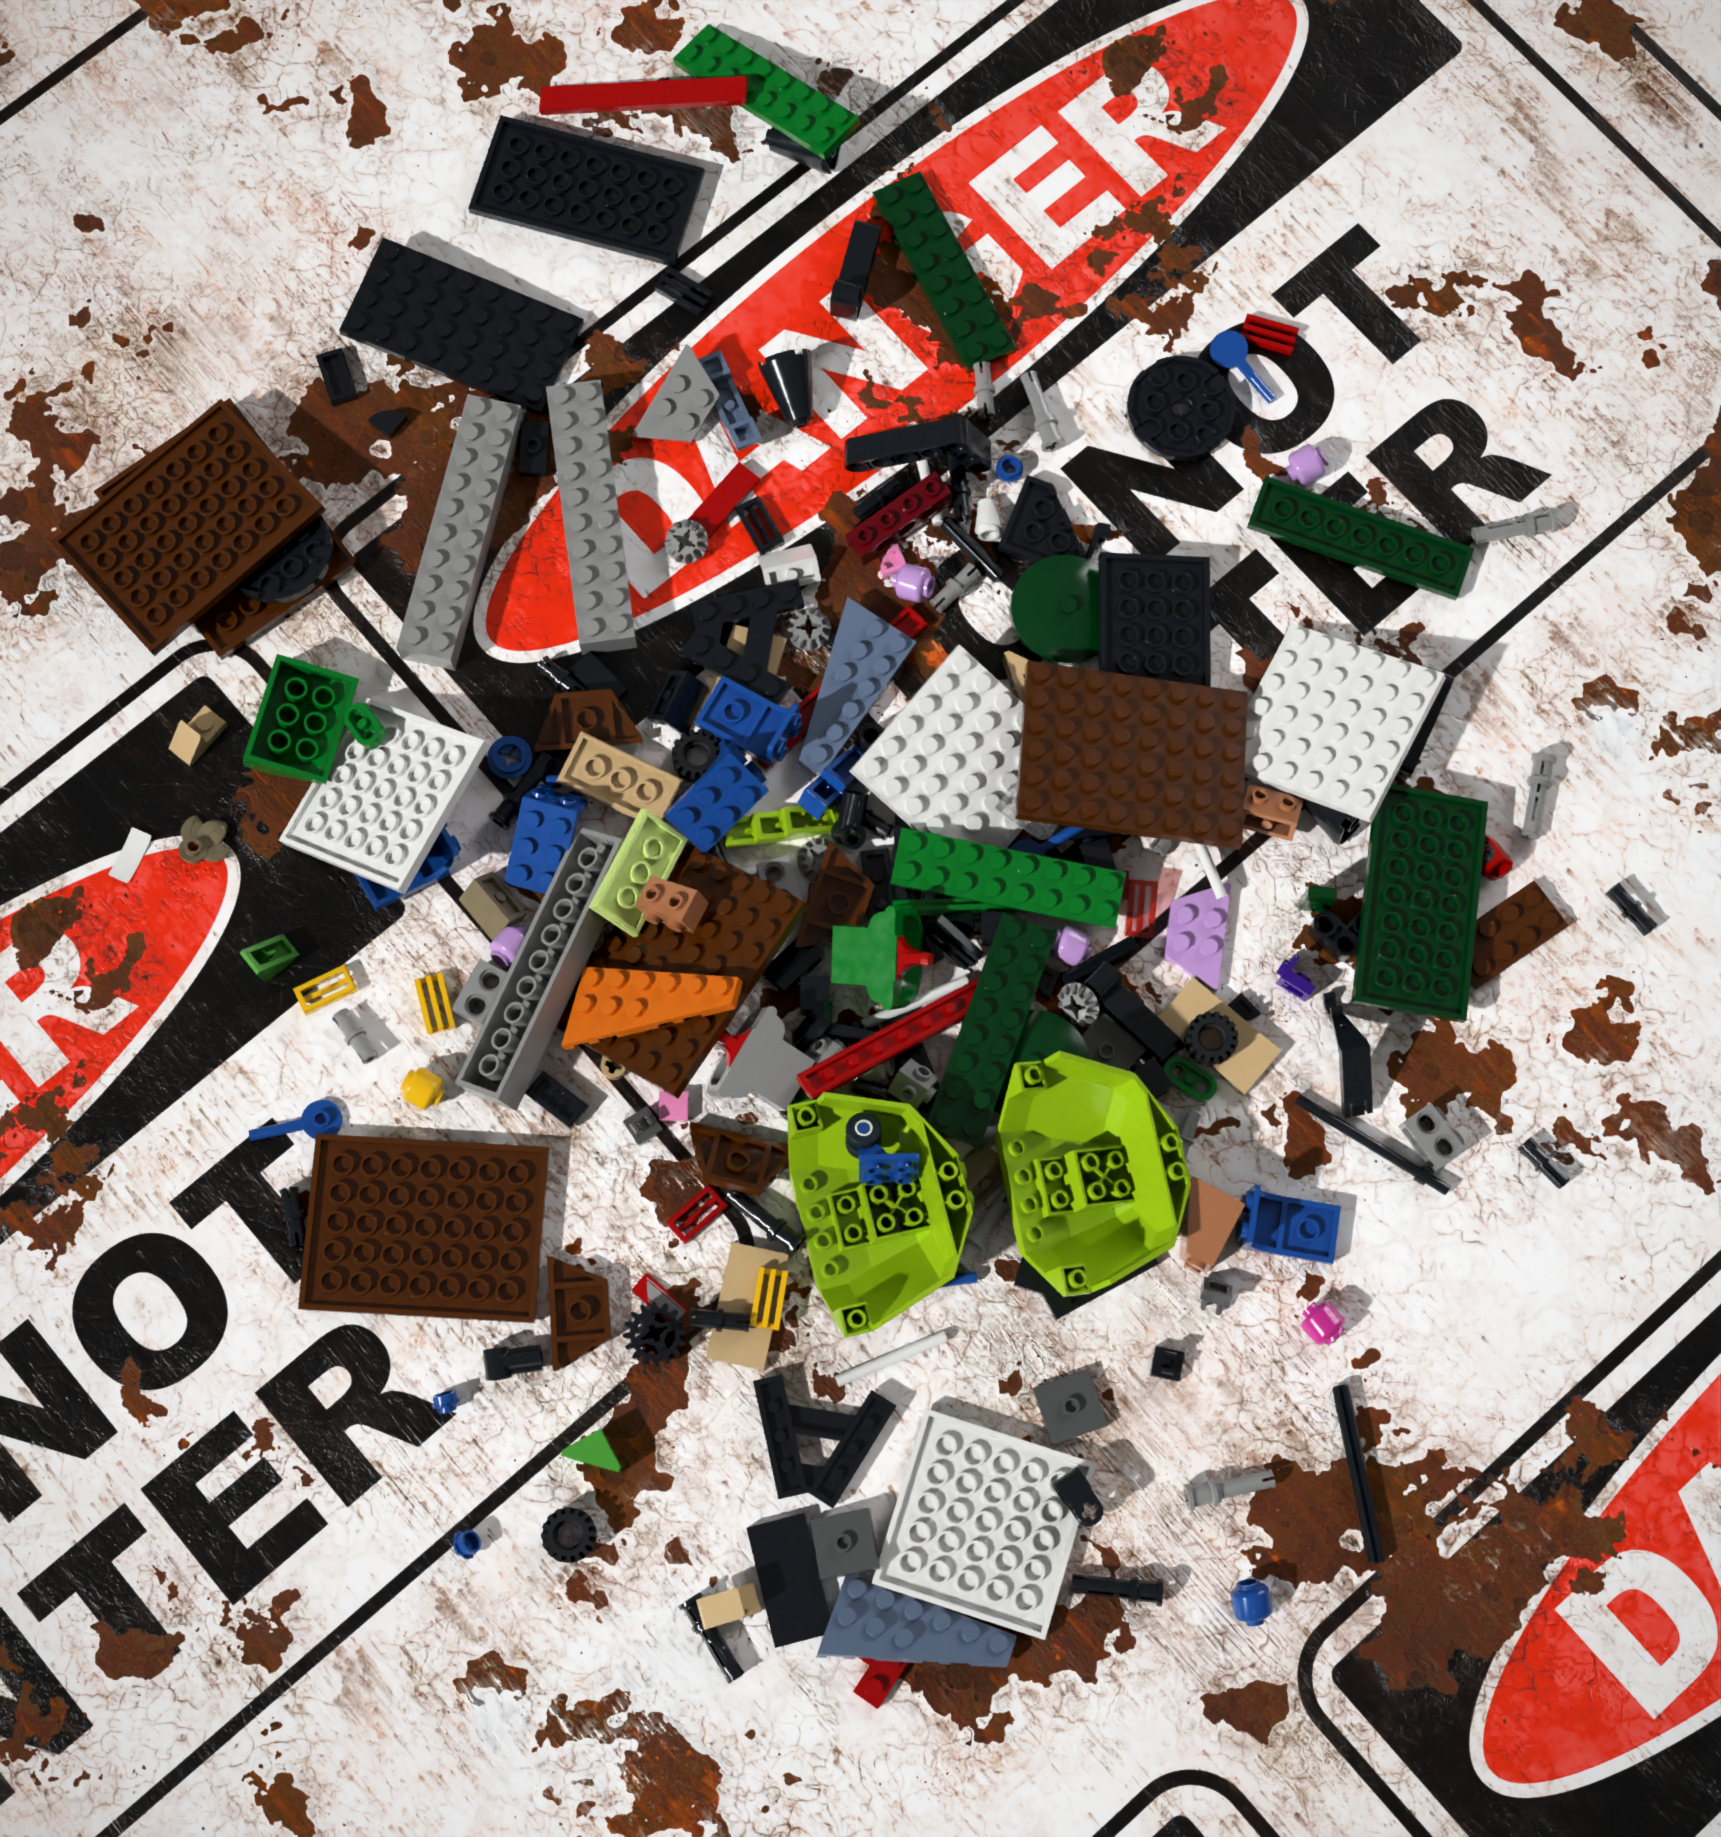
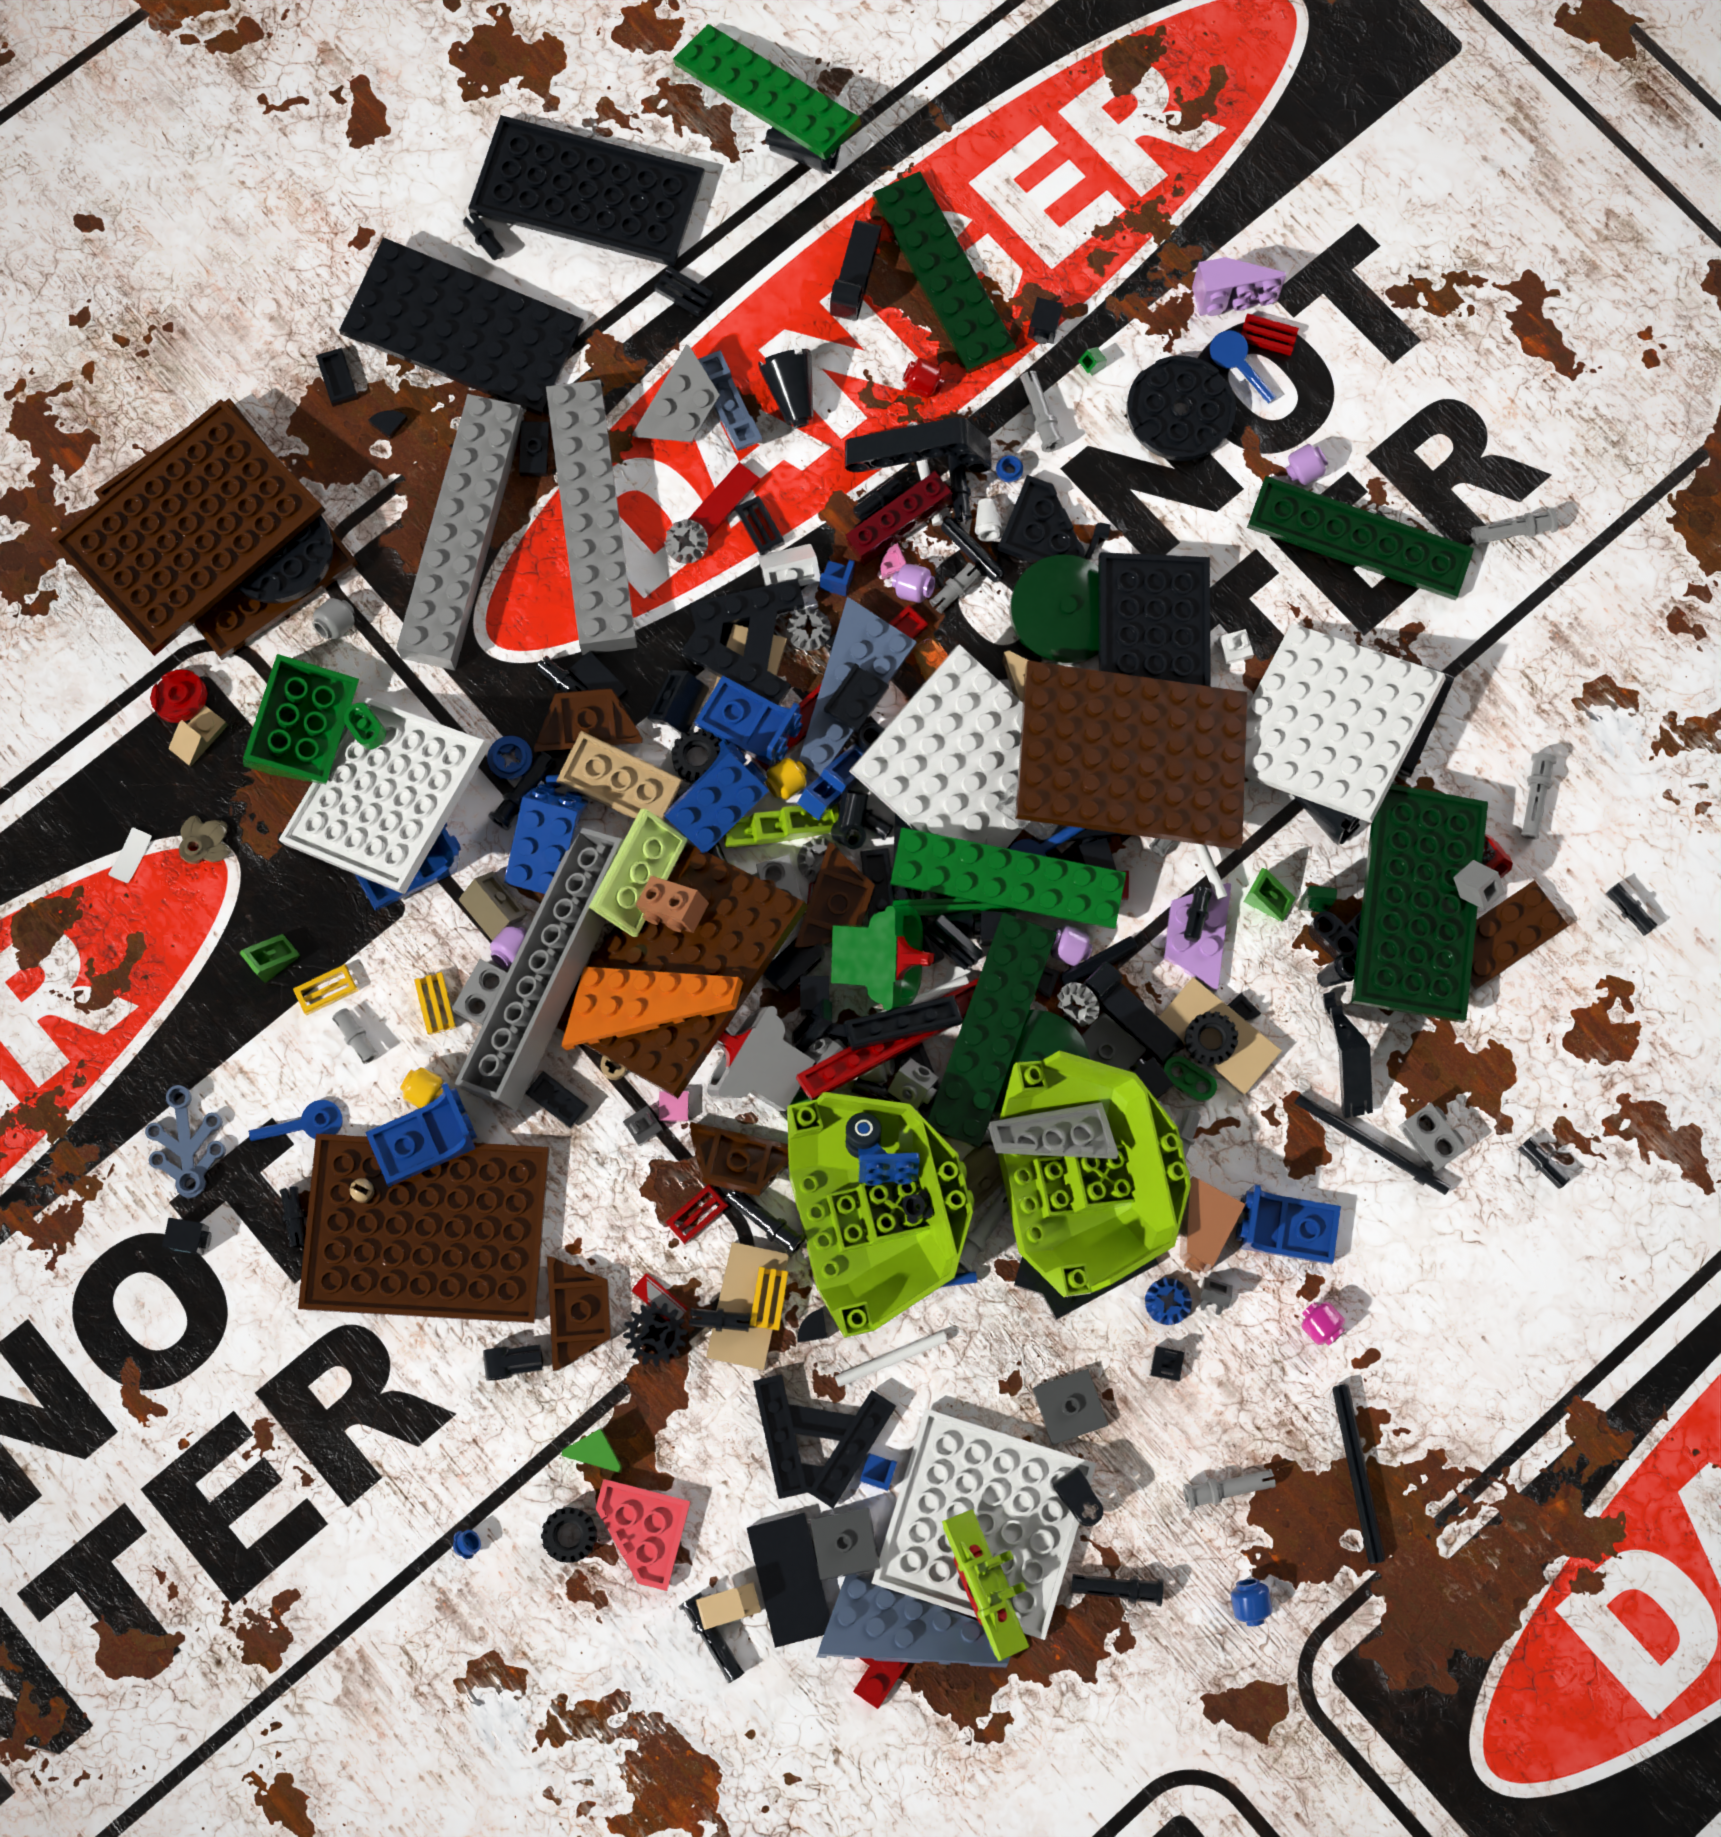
(178, 696): none -> red tile
(186, 1236): none -> black brick
(187, 1146): none -> sand blue plant
(333, 618): none -> light grey head
(359, 1196): none -> tan hinge
(423, 1138): none -> blue bracket
(445, 1401): blue plate -> none
(484, 236): none -> black axle
(644, 95): red tile -> none
(645, 1529): none -> coral plate
(786, 778): none -> yellow head
(812, 1327): none -> black tile
(837, 577): none -> blue panel
(856, 698): none -> black plate
(878, 1472): none -> blue panel
(902, 1022): none -> black tile
(910, 1203): none -> black plate
(923, 378): none -> red head
(984, 390): light grey pin -> none
(986, 1584): none -> lime piece
(1045, 321): none -> black brick
(1062, 1132): none -> light grey wing
(1098, 359): none -> green piece
(1140, 911): clear red tile -> none
(1155, 1305): none -> blue gear
(1197, 913): none -> black axle
(1235, 285): none -> lavender slope
(1235, 647): none -> white tile
(1269, 896): none -> bright green slope
(1271, 810): nougat brick -> none
(1295, 983): dark purple bracket -> none
(1337, 971): none -> black cone
(1479, 884): none -> light grey brick

